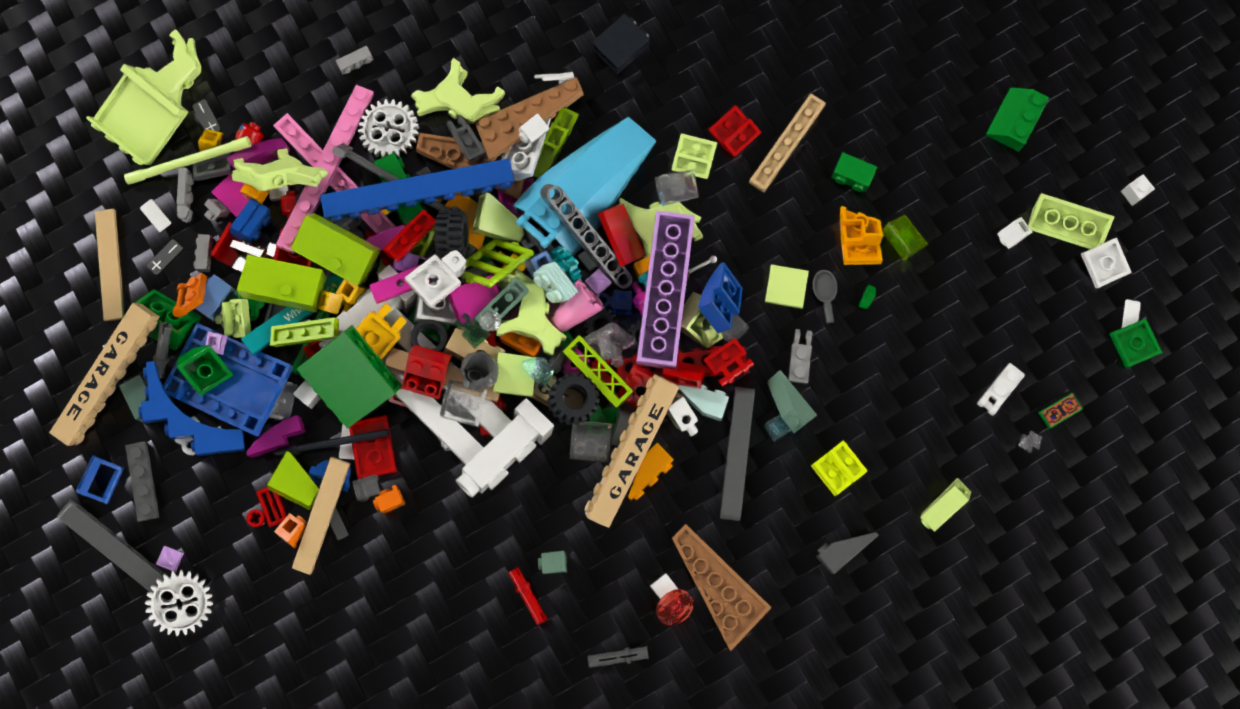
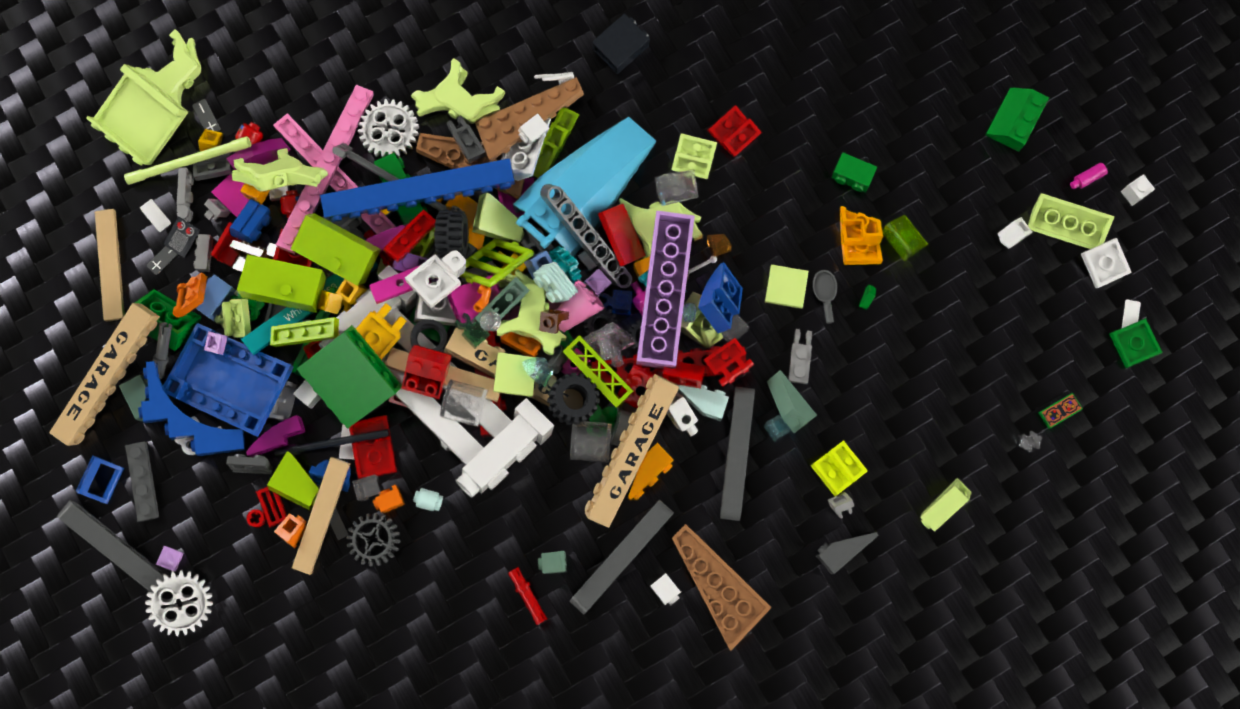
(181, 237): none -> black sticker
(203, 368): green slope -> none
(244, 464): none -> dark grey plate
(354, 60): light grey piece -> none
(376, 531): none -> dark grey gear
(428, 500): none -> light aqua brick
(479, 370): dark grey hair -> none
(484, 299): none -> orange arm
(551, 319): none -> reddish brown bracket
(595, 660): dark grey pin -> none
(621, 557): none -> dark grey beam
(674, 607): clear red tile -> none
(689, 312): none -> clear light blue tile
(718, 244): none -> clear orange slope
(787, 142): tan tile -> none
(841, 503): none -> light grey tile
(1001, 388): white plate -> none
(1089, 176): none -> dark pink cylinder

